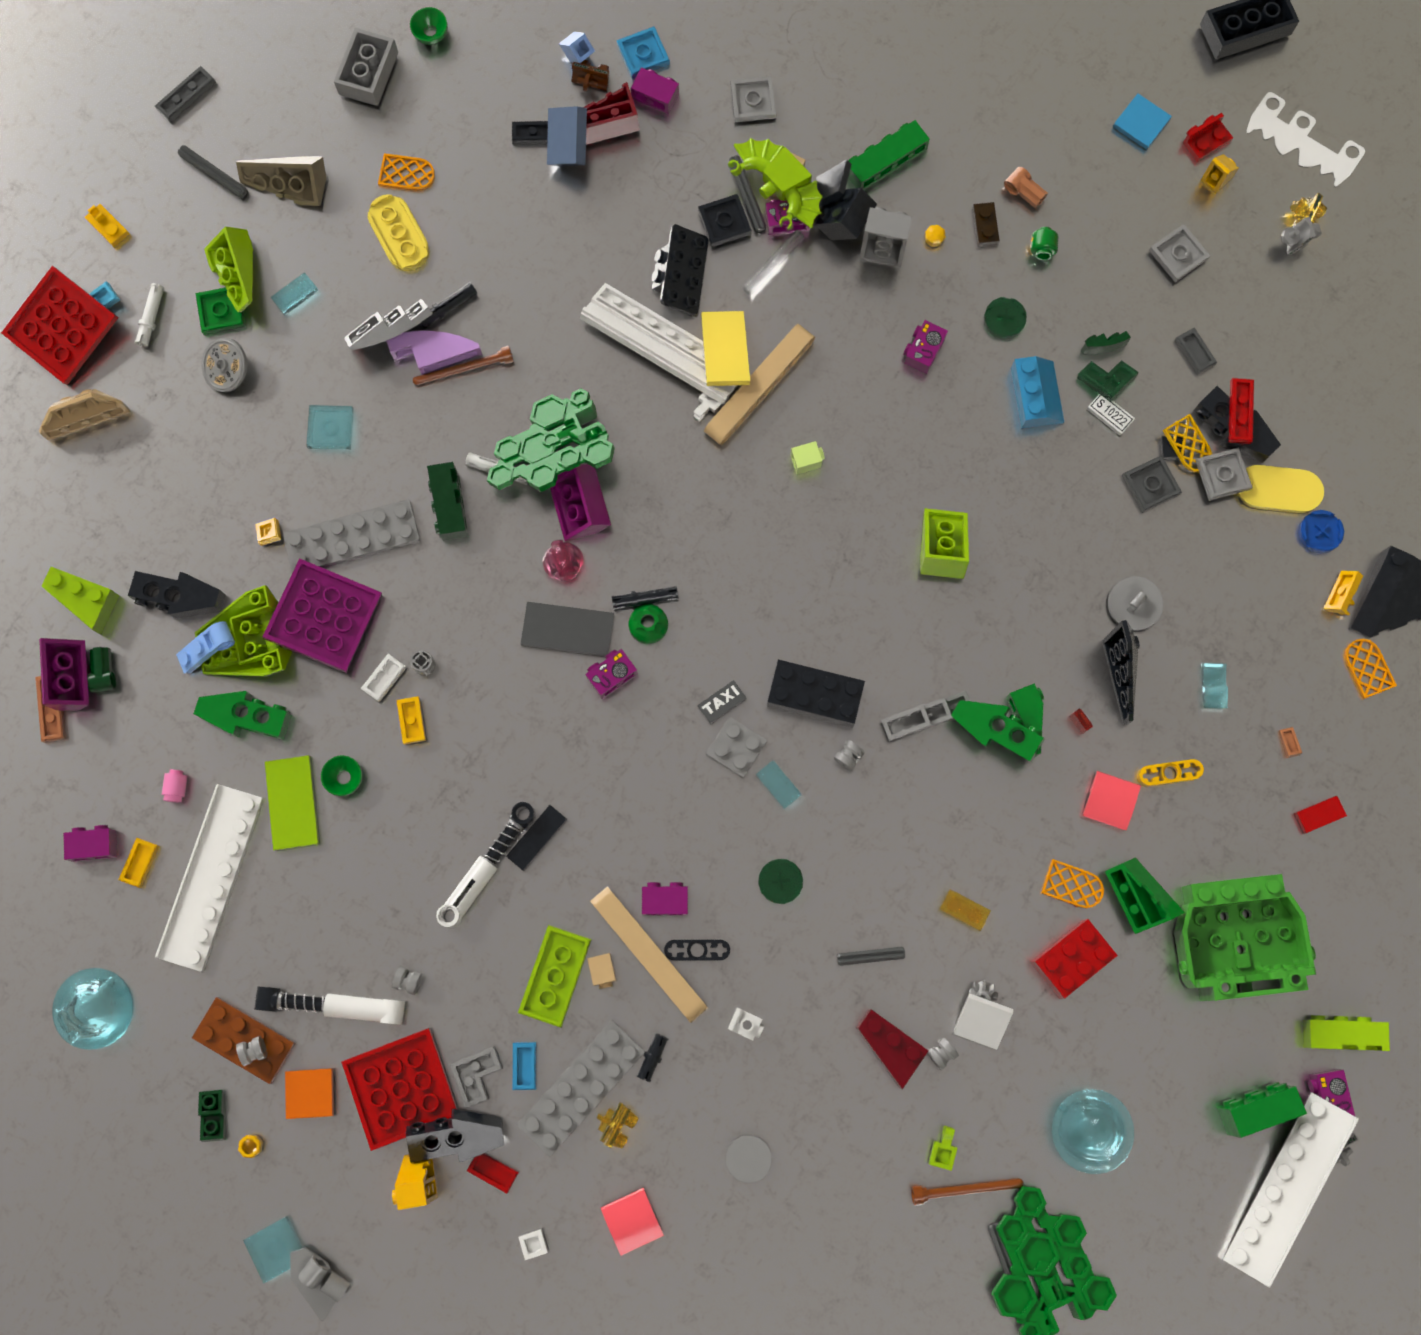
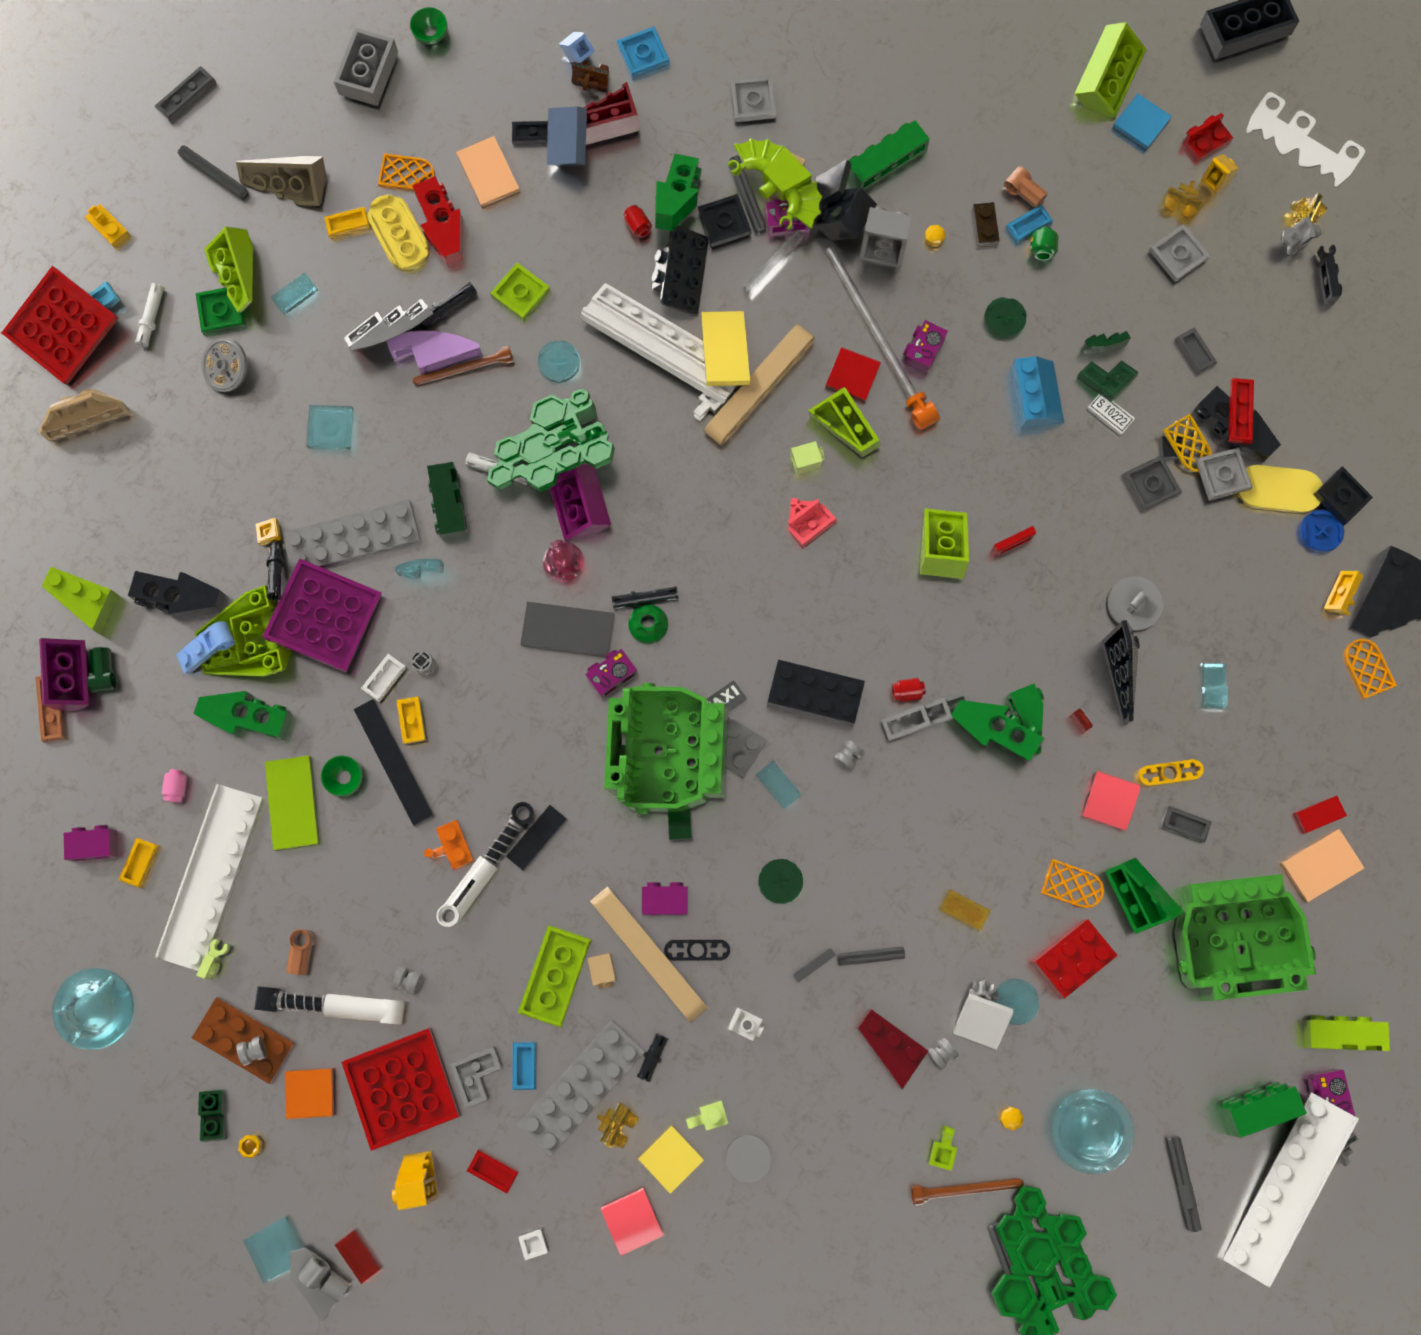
(210, 963): none -> yellowish green plate
(275, 564): none -> black pin
(300, 955): none -> nougat piece
(347, 222): none -> yellow tile
(358, 1256): none -> clear red tile
(394, 762): none -> black tile
(414, 568): none -> clear light blue slope
(443, 236): none -> red brick
(453, 846): none -> orange plate
(477, 1136): brick -> none
(488, 171): none -> light nougat tile
(520, 291): none -> lime tile
(558, 361): none -> clear light blue tile
(637, 221): none -> red brick
(655, 90): magenta brick -> none
(665, 719): none -> bright green piece
(671, 1159): none -> light yellow tile
(679, 193): none -> green brick
(680, 825): none -> dark green slope
(711, 1116): none -> yellowish green plate
(809, 520): none -> coral slope
(814, 965): none -> dark grey tile
(846, 422): none -> lime wedge
(854, 373): none -> red tile
(908, 690): none -> red brick
(923, 413): none -> flat silver piece
(1011, 1118): none -> yellow tile
(1013, 541): none -> red tile
(1021, 998): none -> clear light blue tile
(1028, 223): none -> dark azure tile
(1111, 70): none -> lime slope
(1184, 1184): none -> dark grey axle
(1186, 824): none -> dark grey tile
(1192, 203): none -> clear yellow hips
(1290, 742): nougat piece -> none
(1322, 865): none -> light nougat tile
(1329, 275): none -> black plate
(1343, 495): none -> black tile

